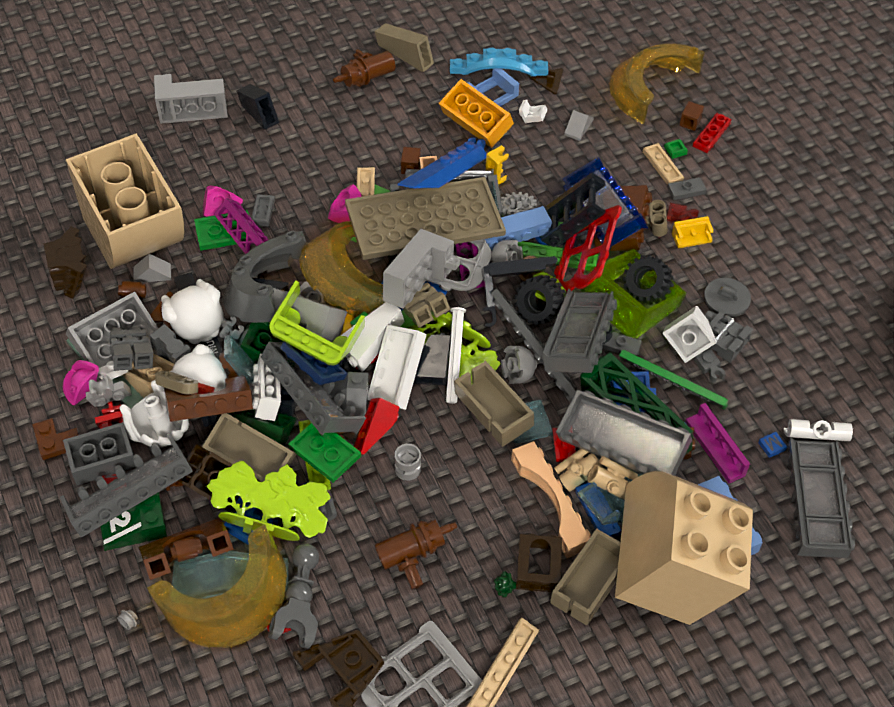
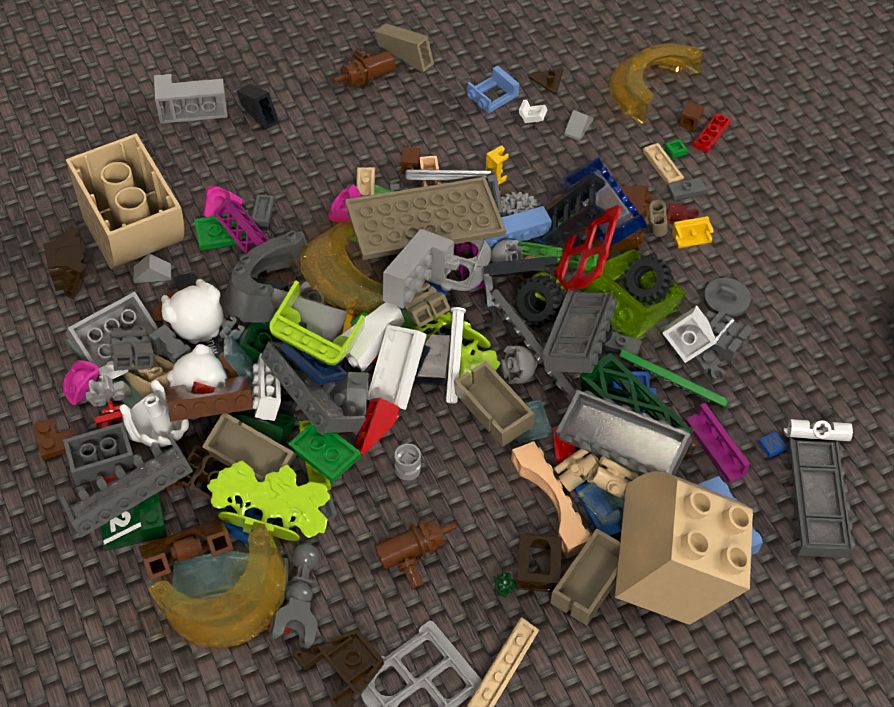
(127, 619): light grey plate -> none
(132, 286): reddish brown brick -> none
(176, 382): dark tan beam -> none
(448, 166): blue hinge -> none
(476, 113): light orange brick -> none
(499, 58): dark azure piece -> none

